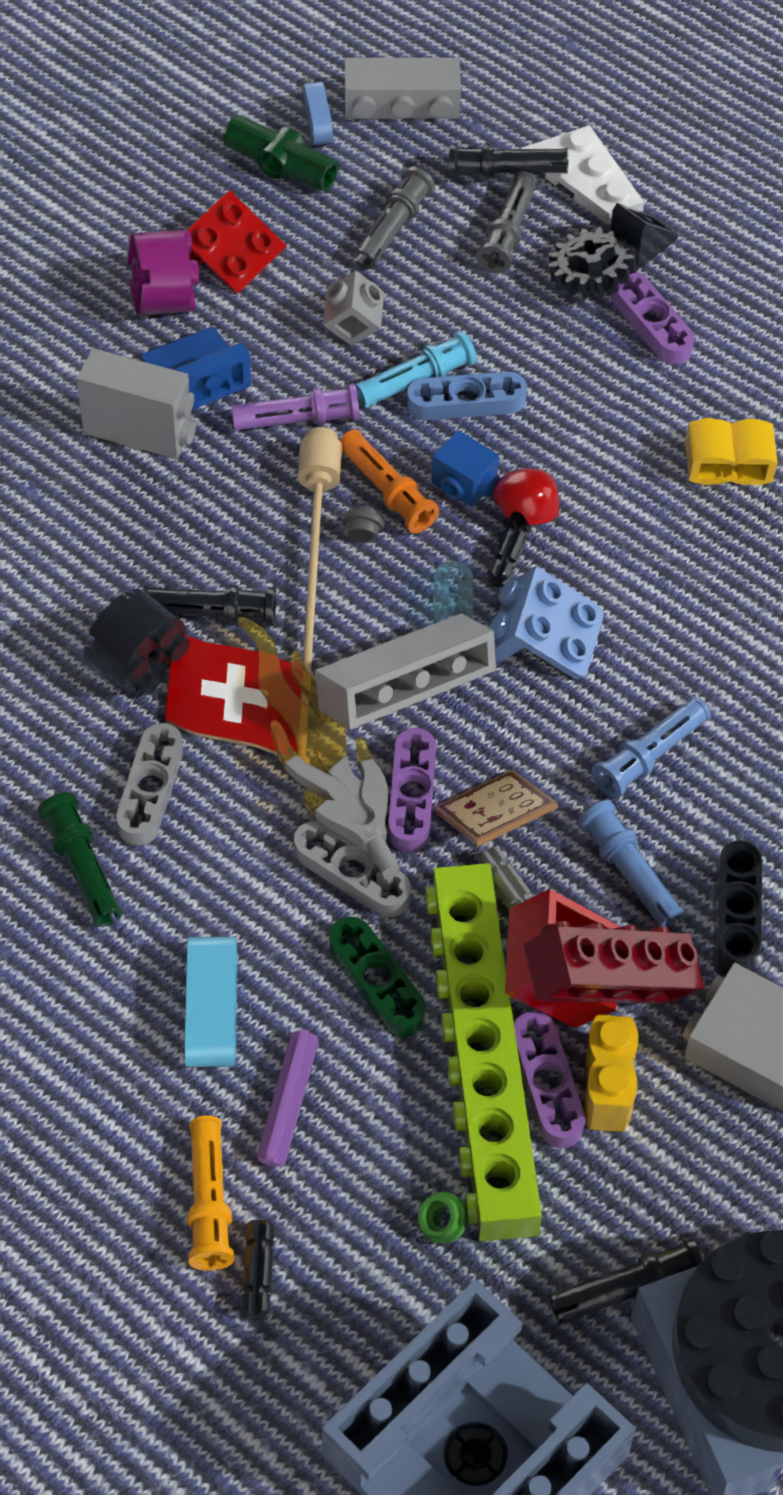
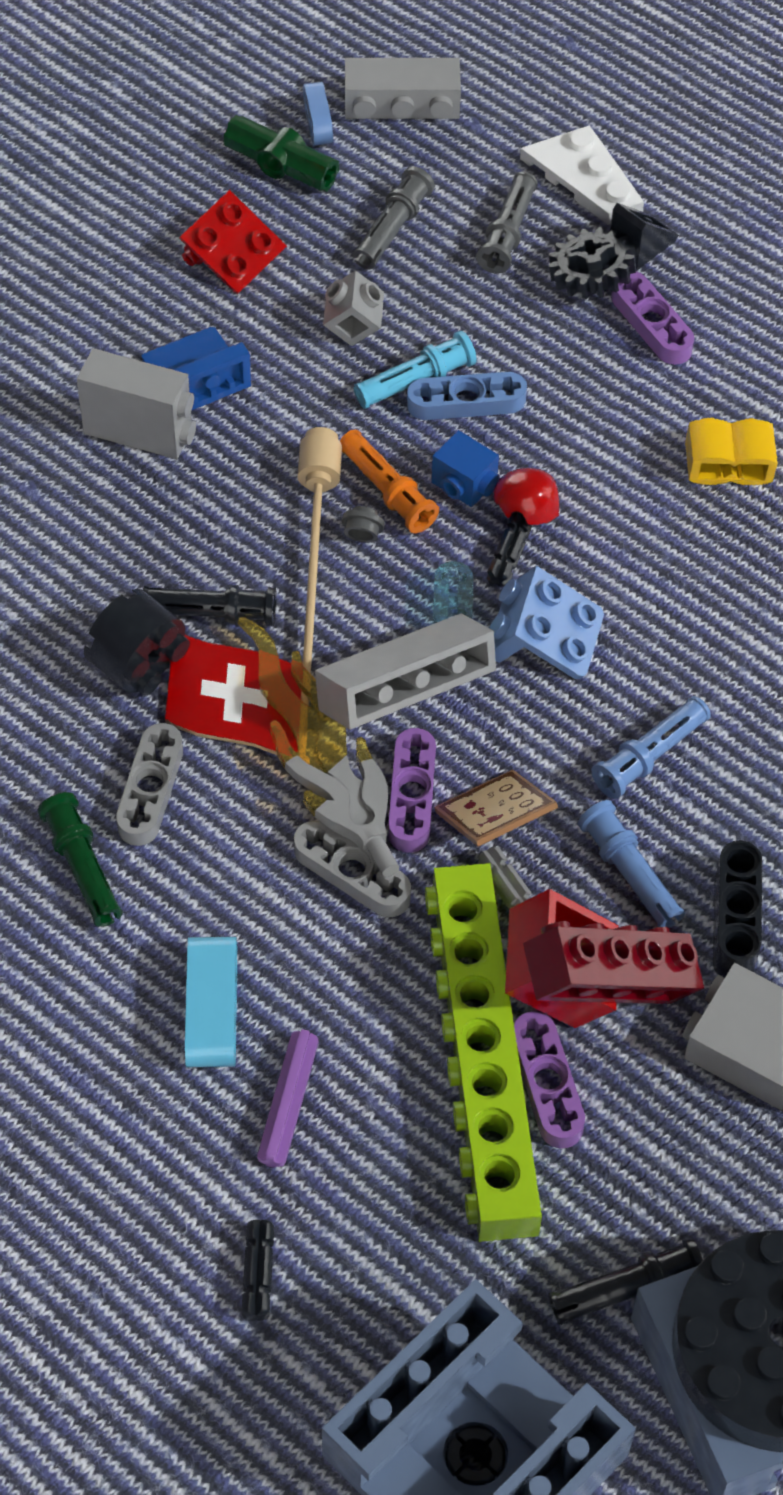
(162, 272): magenta brick -> none
(209, 1214): light orange pin -> none
(245, 417): medium lavender pin -> none
(377, 997): dark green beam -> none
(430, 1214): bright green plate -> none
(488, 161): black pin -> none
(610, 1073): yellow brick -> none

